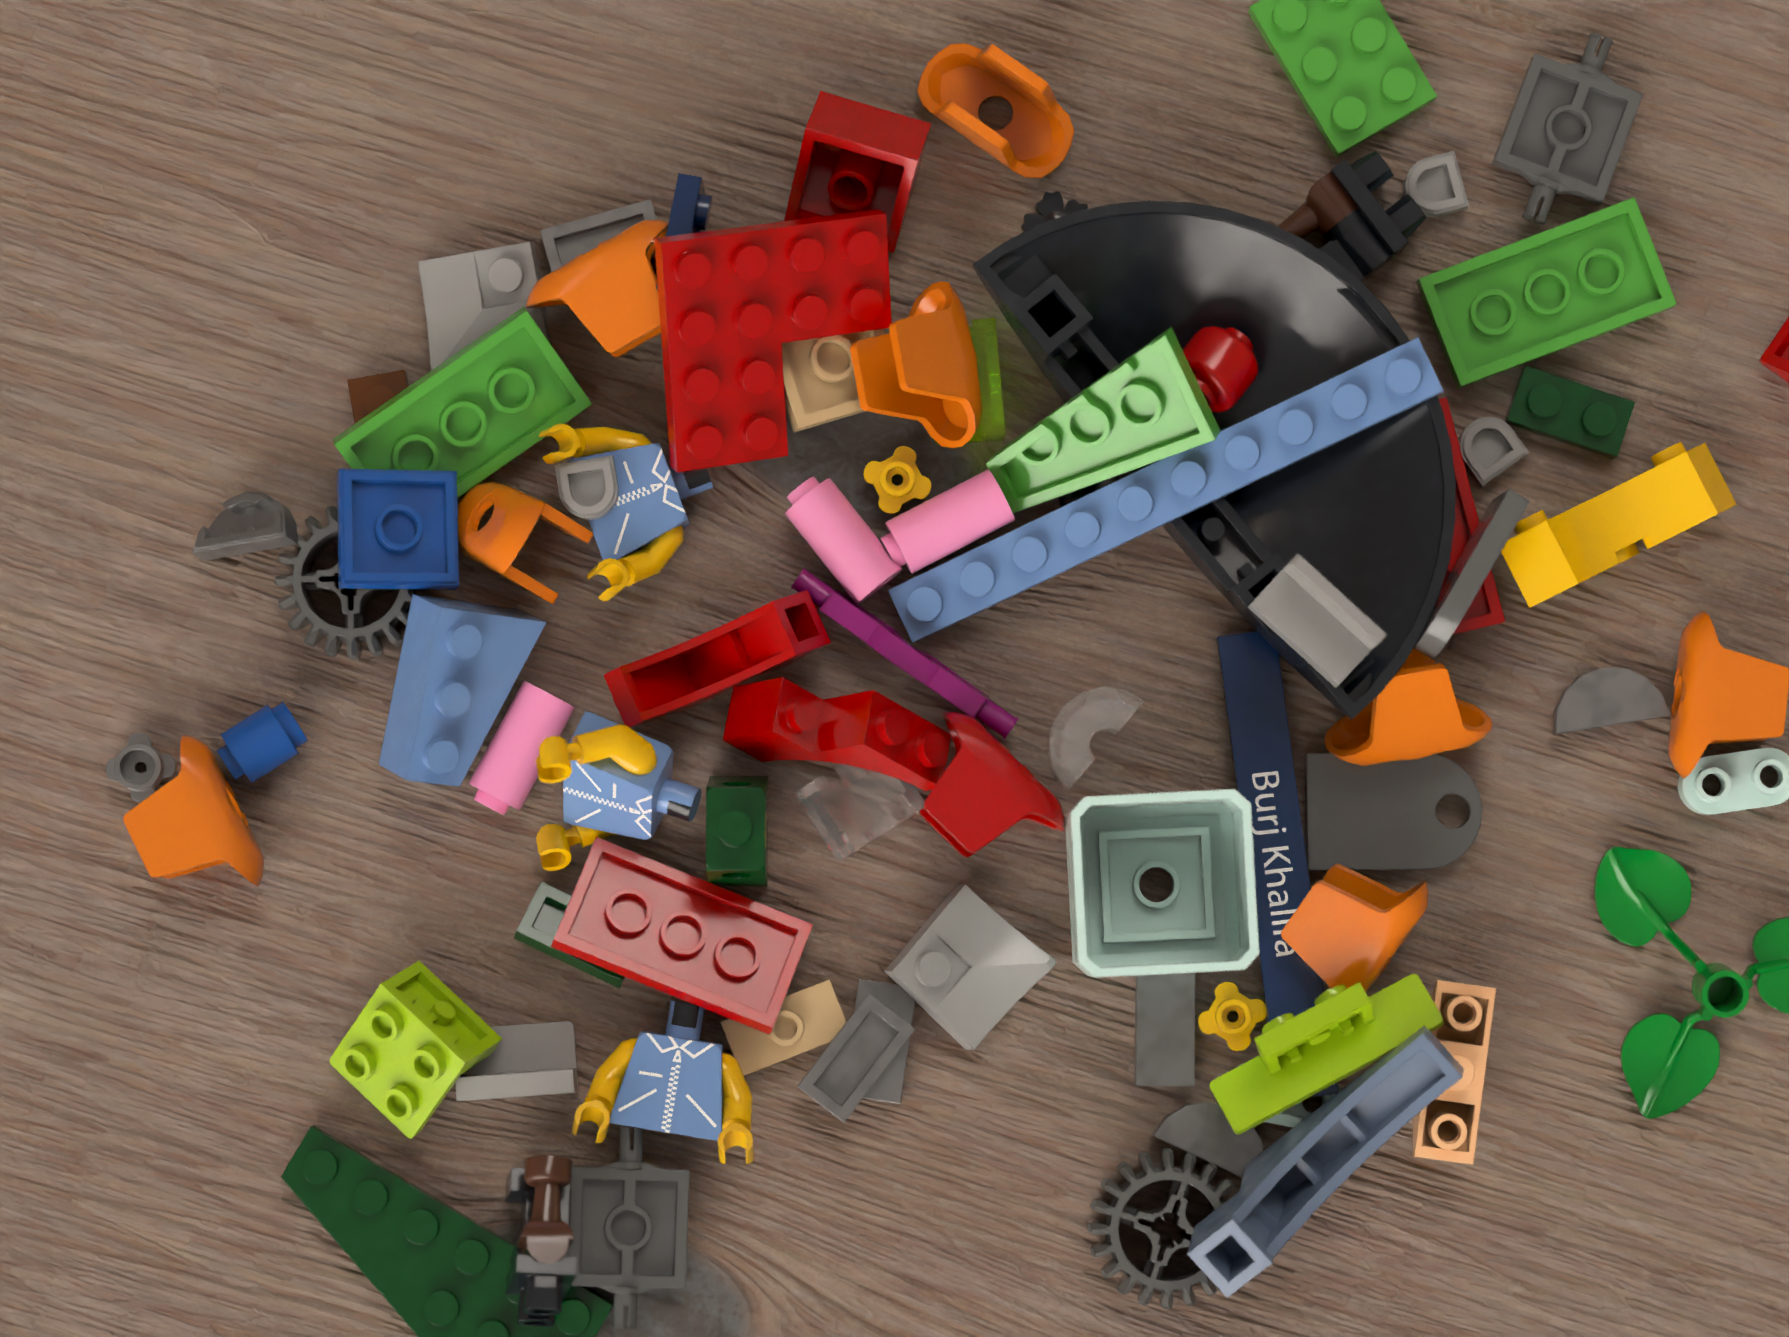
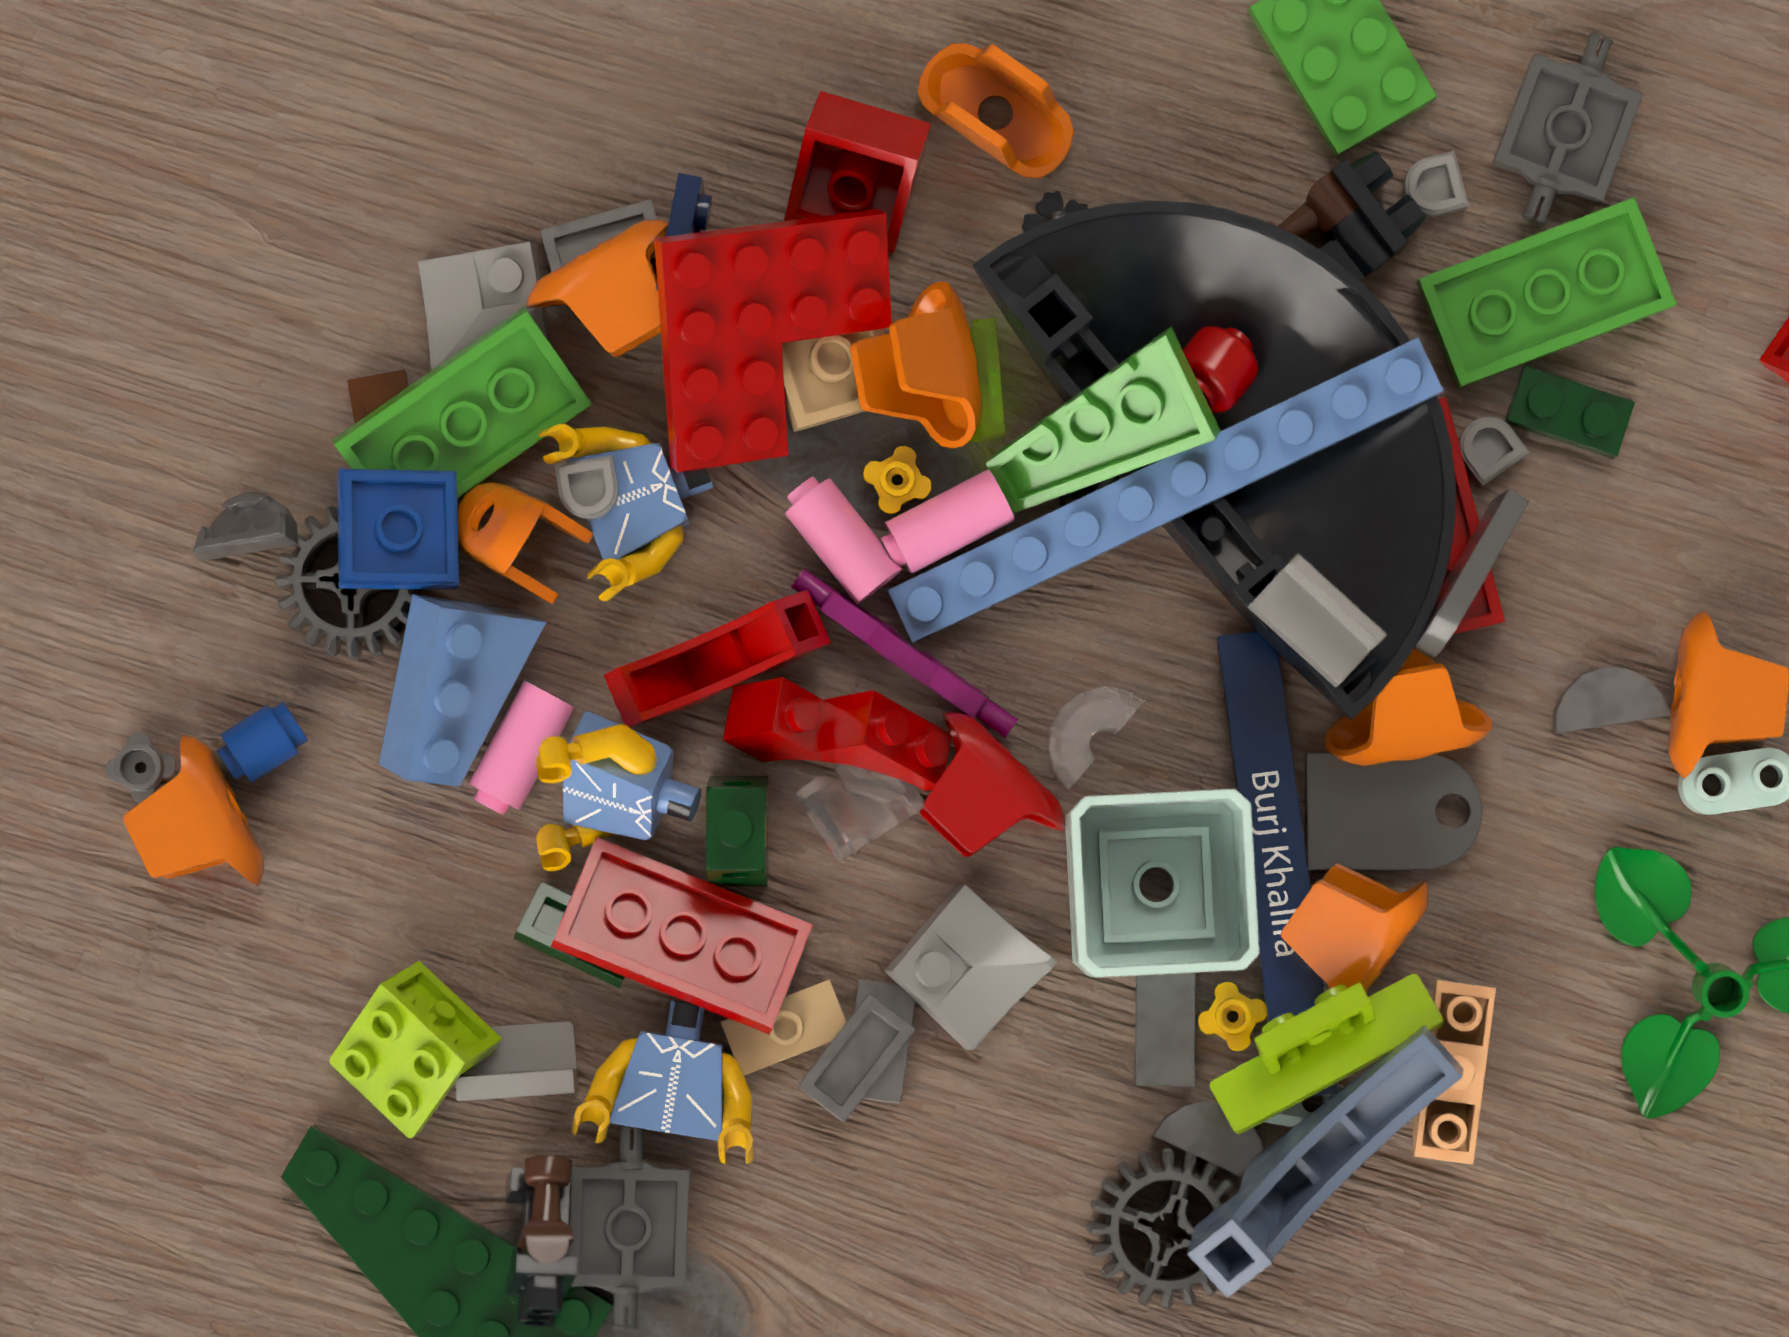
(1603, 531): yellow brick -> none

